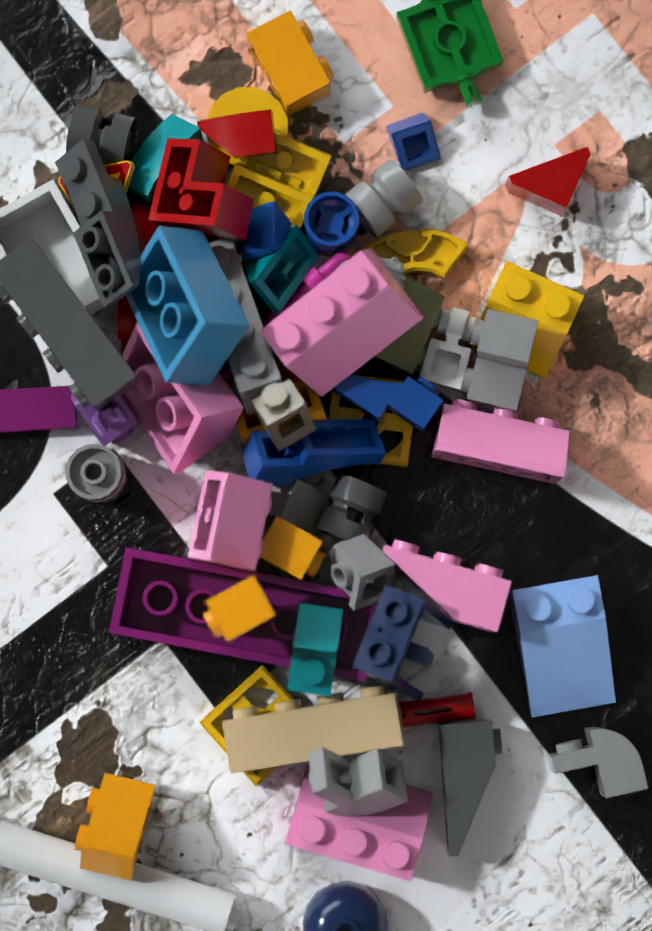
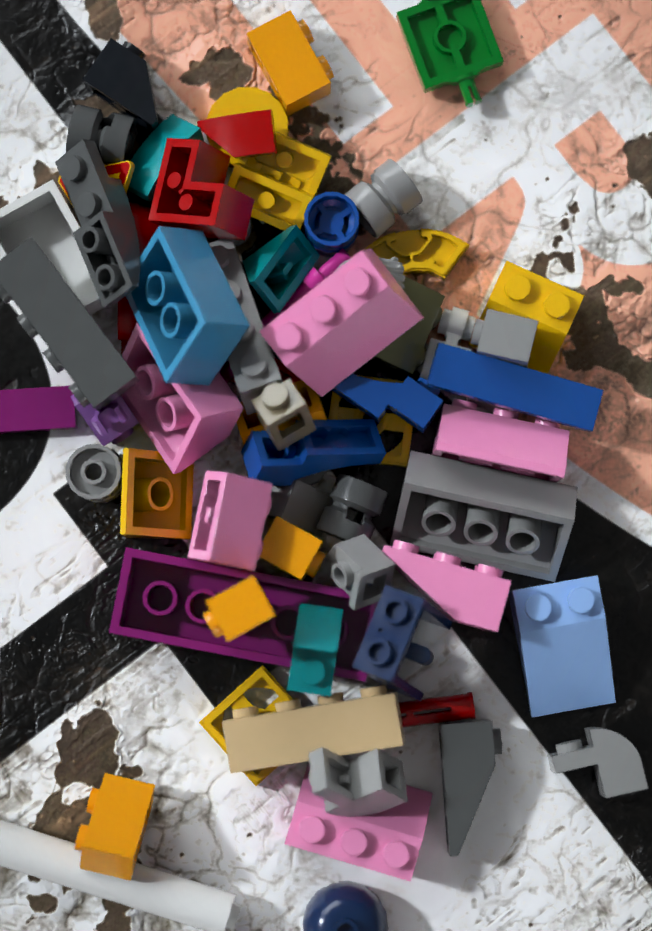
(124, 82): none -> black slope
(154, 498): none -> yellow slope
(265, 231): blue slope -> none
(413, 141): blue slope -> none
(485, 515): none -> light grey slope
(514, 387): none -> blue tile
(550, 183): red slope -> none

